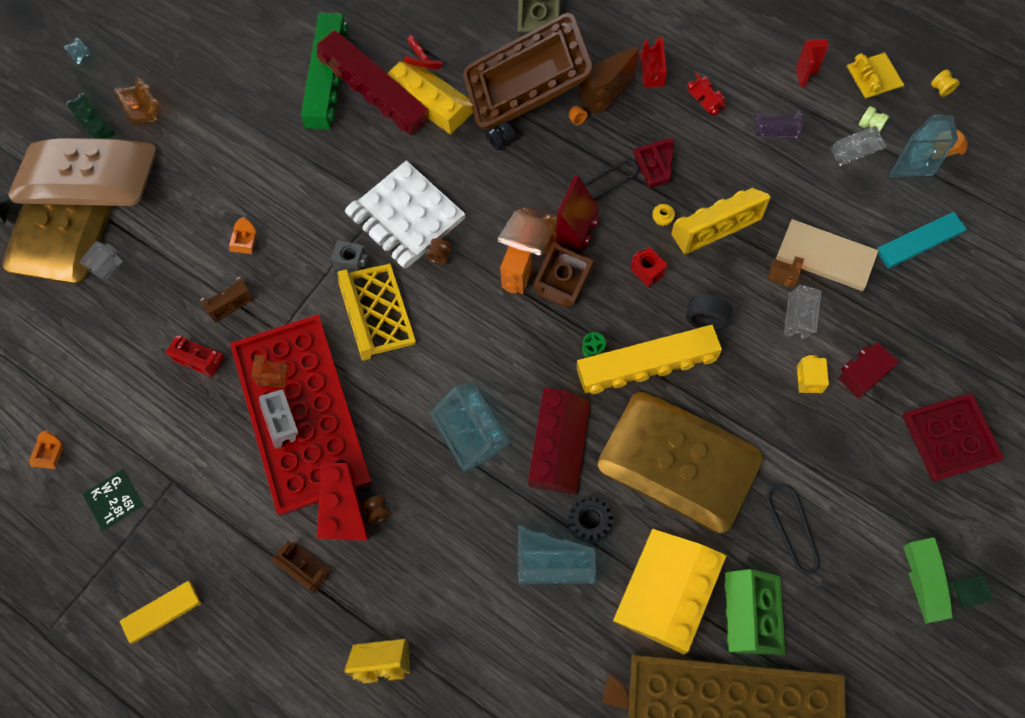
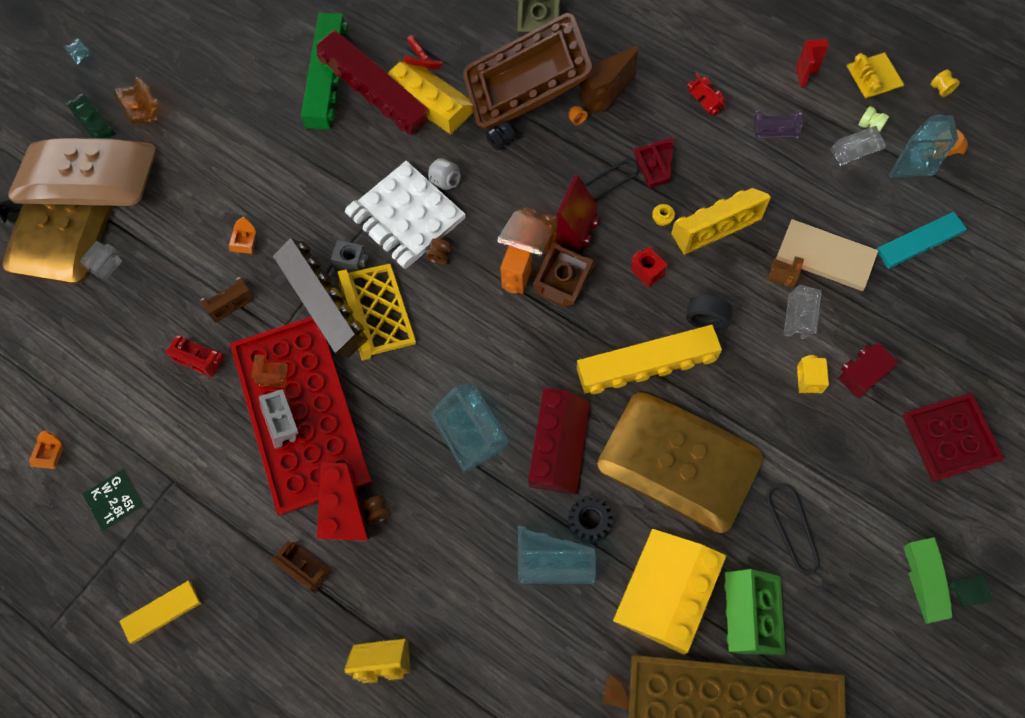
(320, 297): none -> brick
(444, 174): none -> light grey head
(595, 341): green wheel -> none
(653, 64): red hinge -> none

